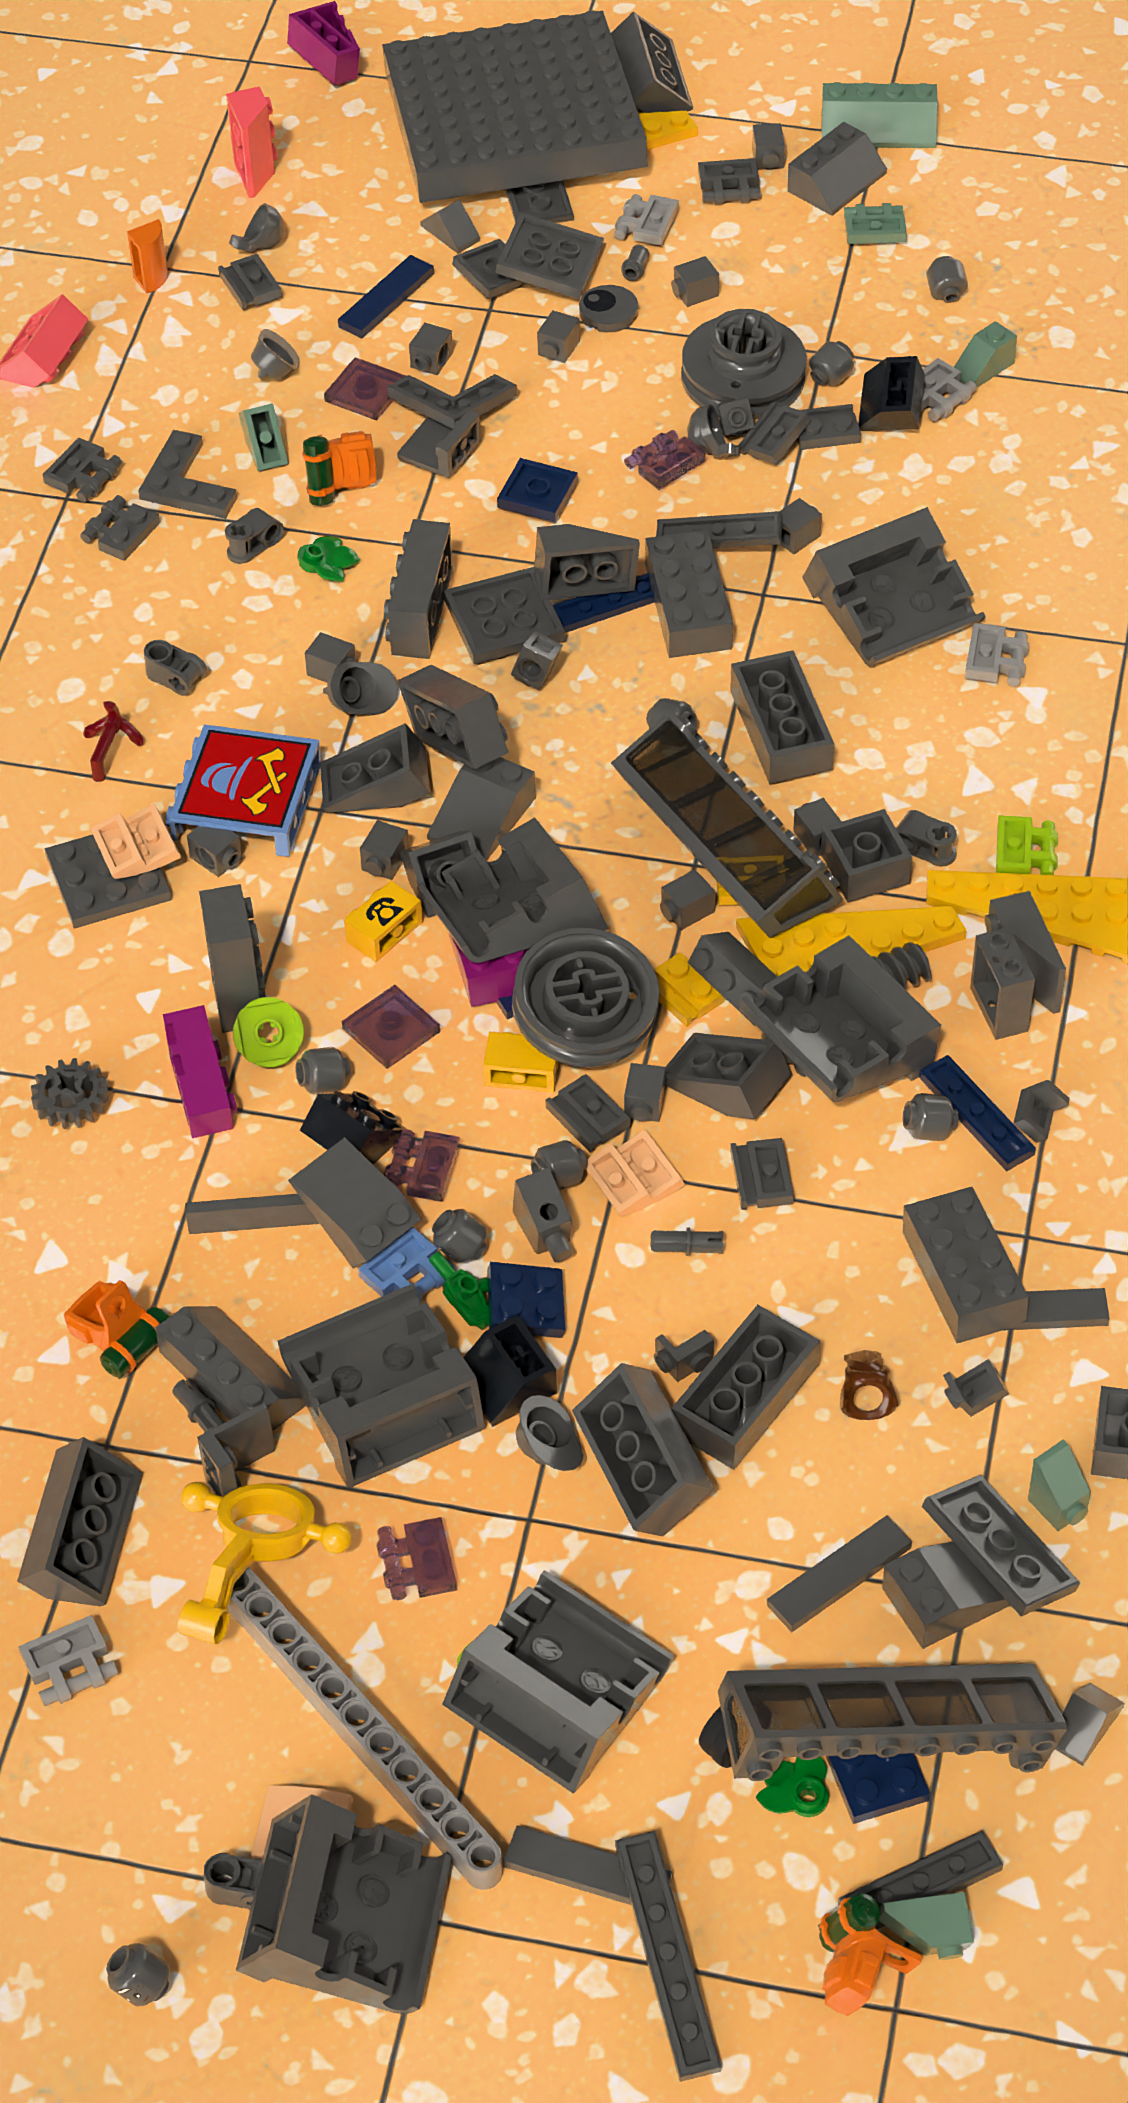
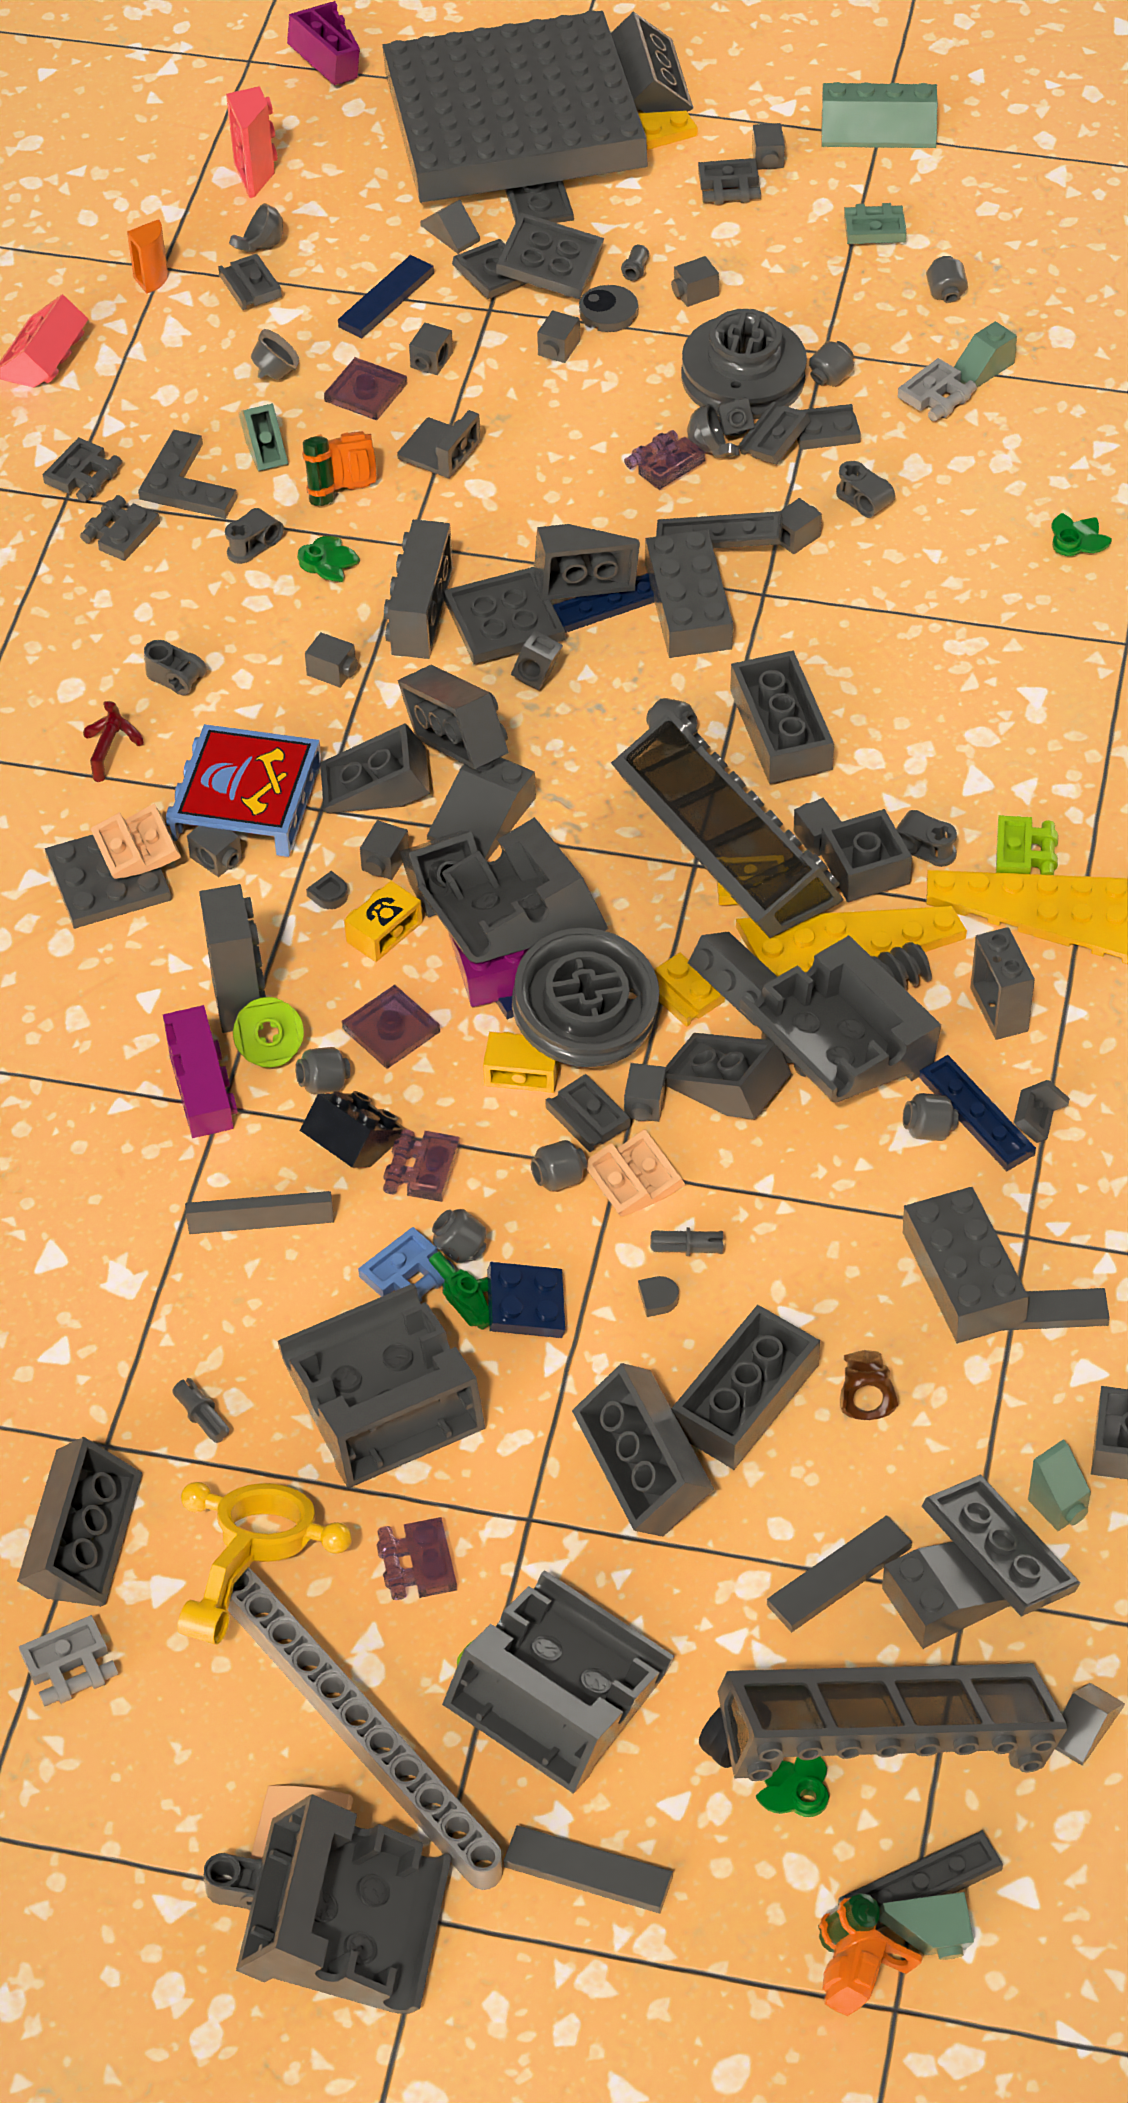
(69, 1093): dark grey gear -> none
(115, 1324): orange piece -> none
(138, 1974): dark grey head -> none
(226, 1364): dark grey slope -> none
(234, 1446): dark grey bracket -> none
(328, 891): none -> dark grey tile
(353, 1202): dark grey slope -> none
(362, 688): dark grey piece -> none
(447, 408): dark grey plate -> none
(509, 1369): black slope -> none
(537, 490): dark blue plate -> none
(543, 1214): dark grey torso -> none
(548, 1434): dark grey piece -> none
(654, 219): light grey plate -> none
(658, 1295): none -> dark grey tile
(667, 1957): dark grey tile -> none
(686, 1358): dark grey bracket -> none
(687, 900): dark grey brick -> none
(762, 1173): dark grey plate -> none
(835, 169): dark grey slope -> none
(863, 492): none -> dark grey piece
(878, 1784): dark blue plate -> none
(892, 395): black slope -> none
(892, 587): dark grey panel -> none
(975, 1388): dark grey bracket -> none
(985, 654): light grey plate -> none
(1035, 942): dark grey slope -> none
(1077, 536): none -> green plate

